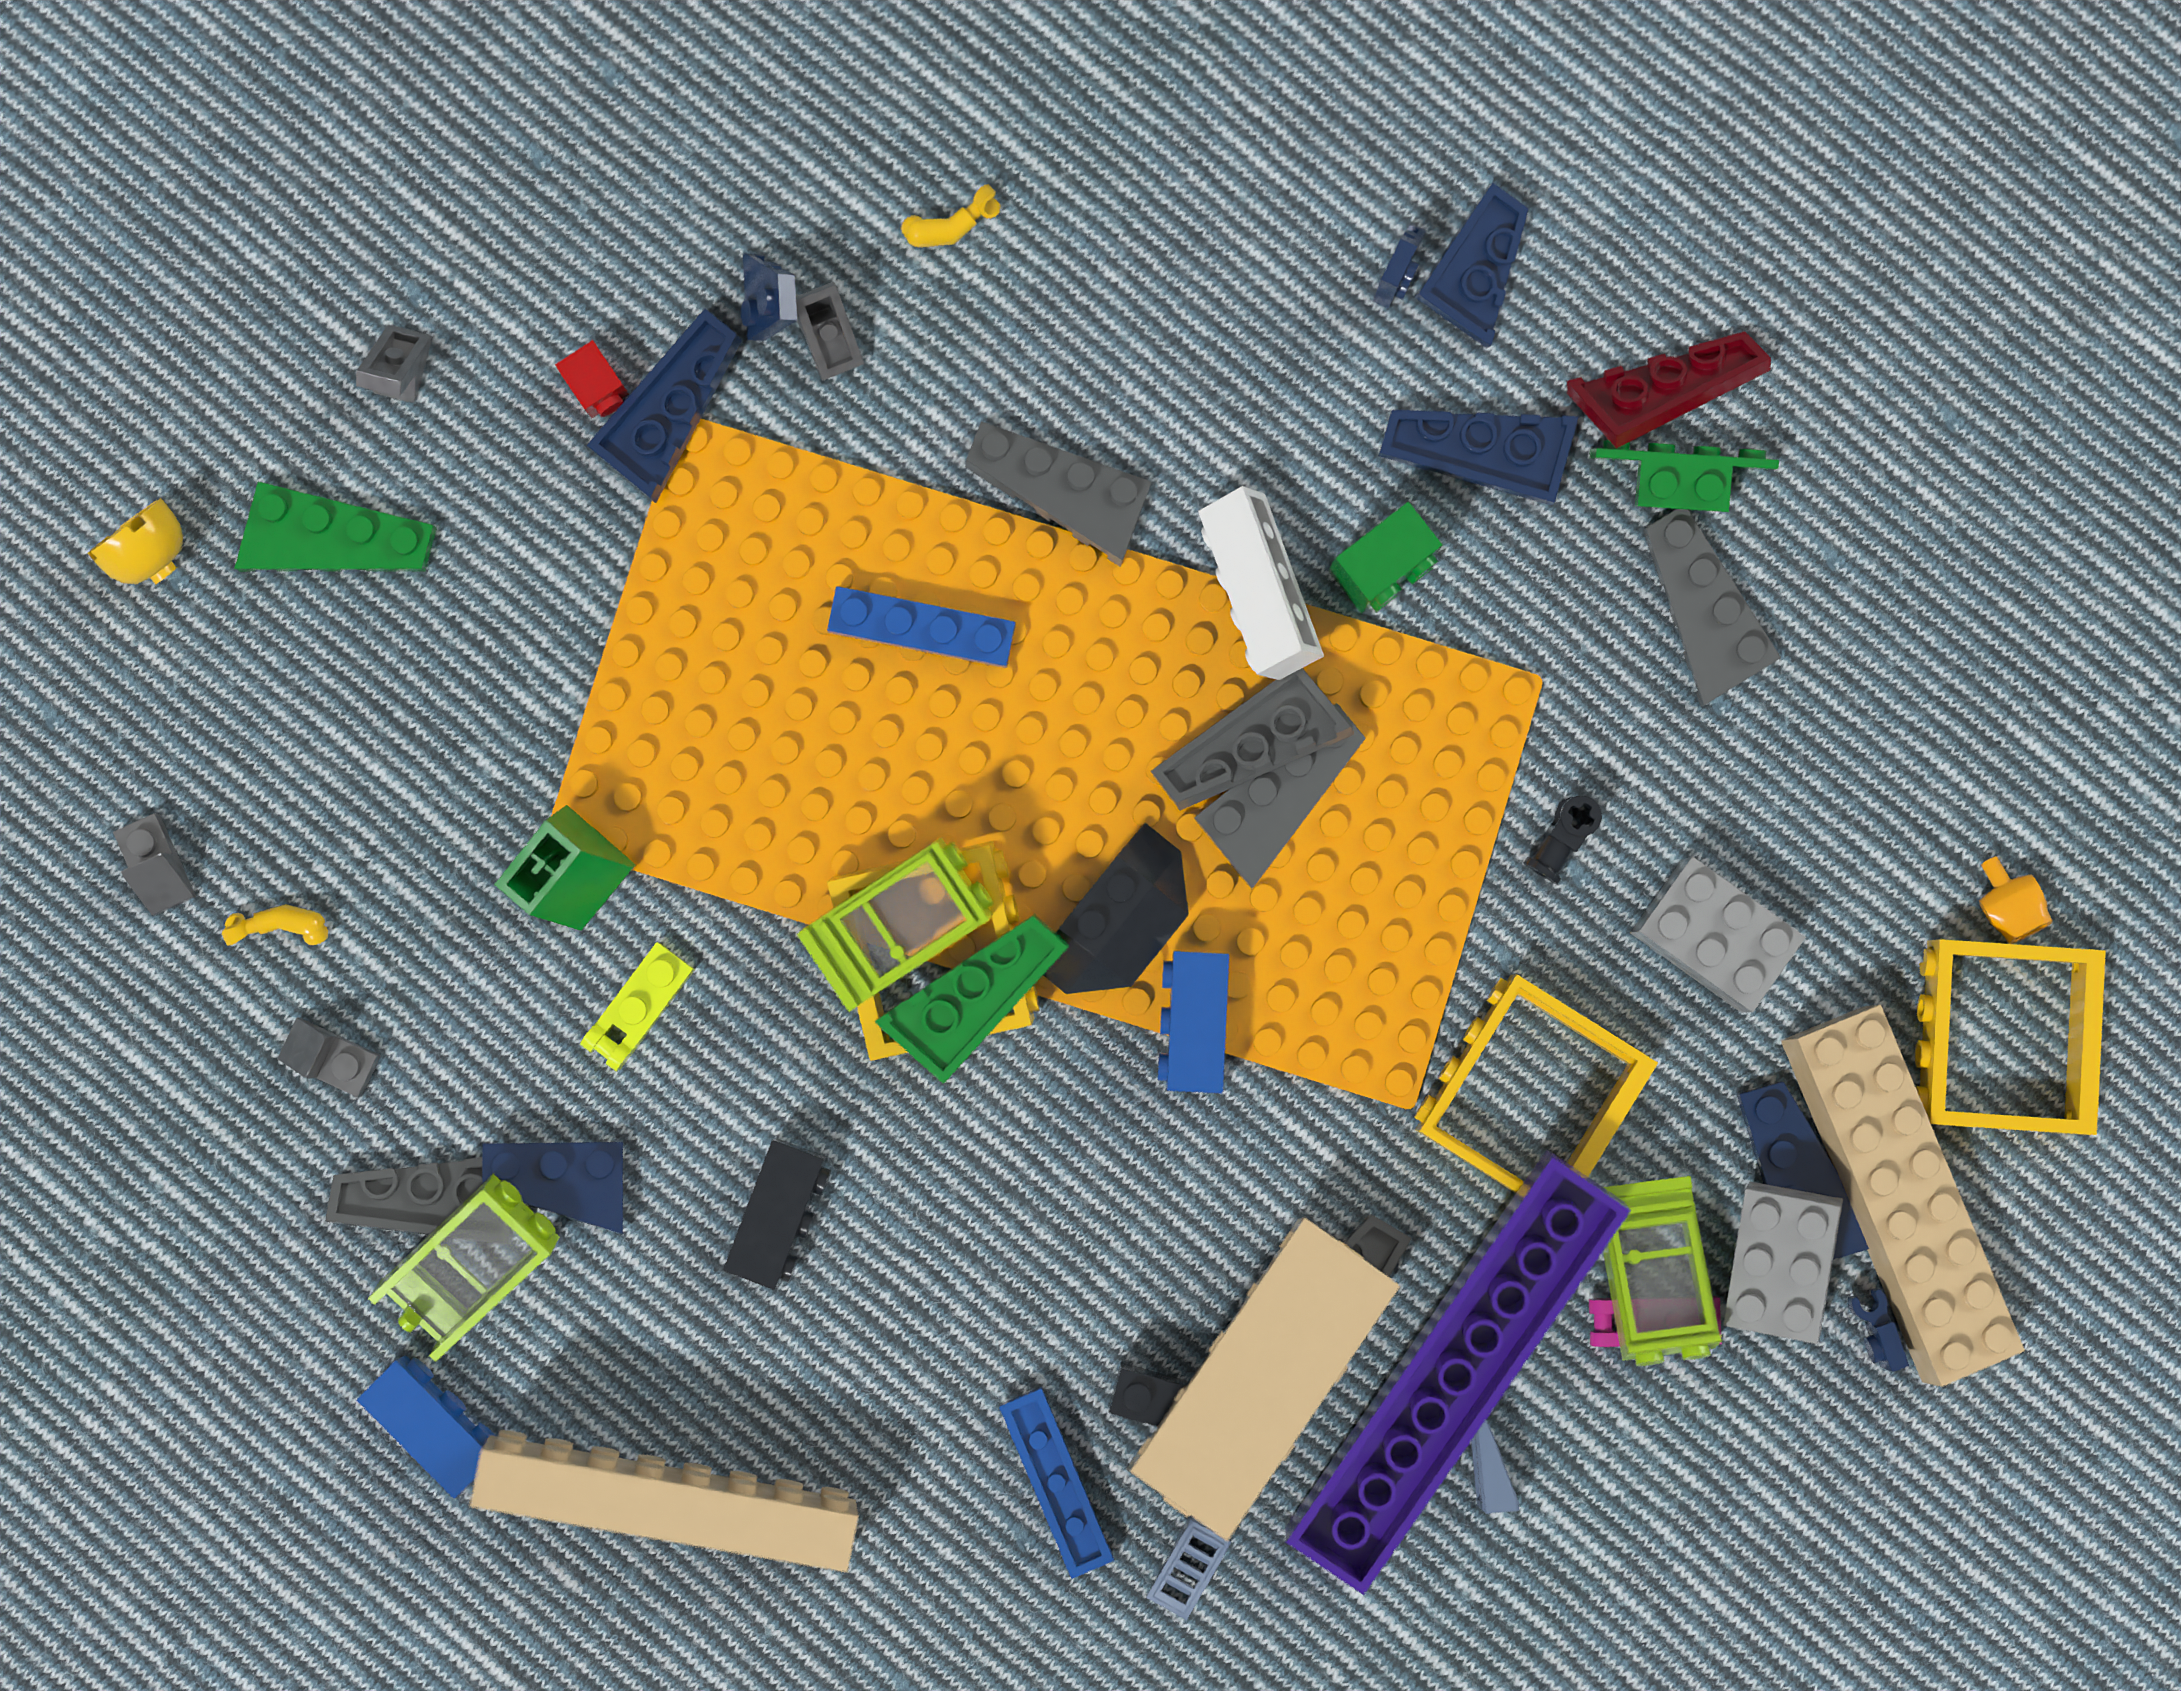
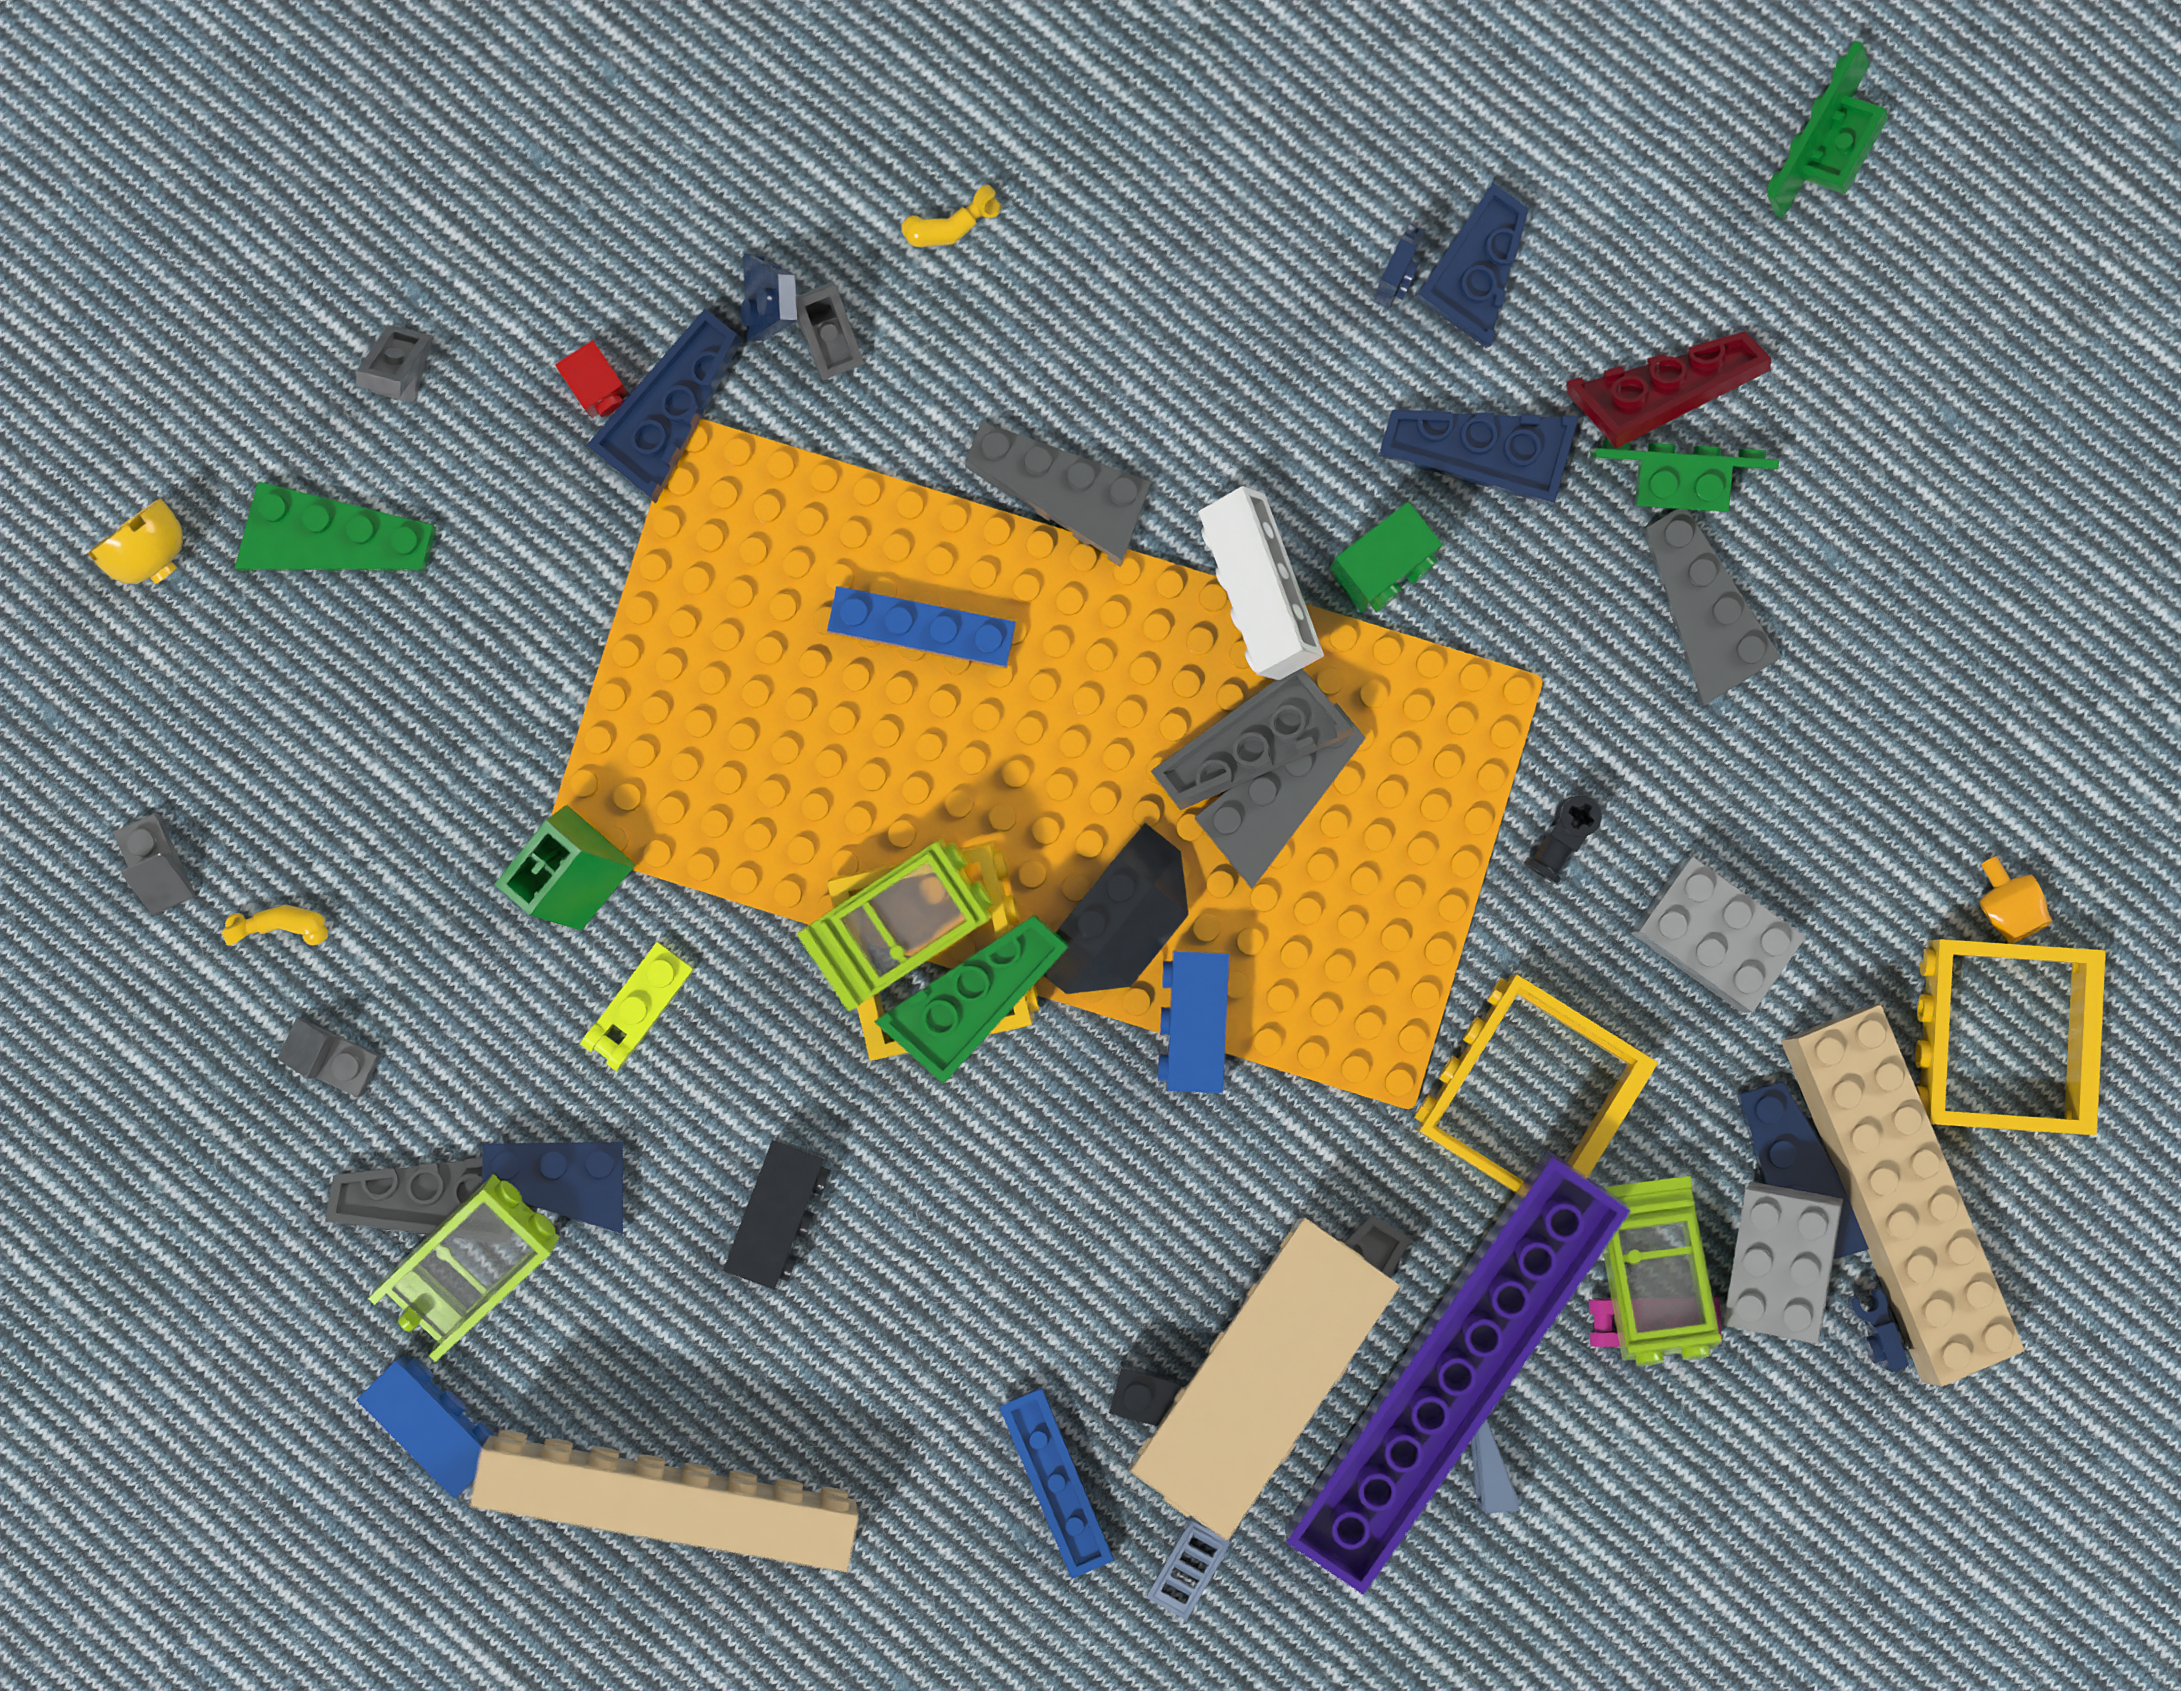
(1834, 138): none -> green bracket

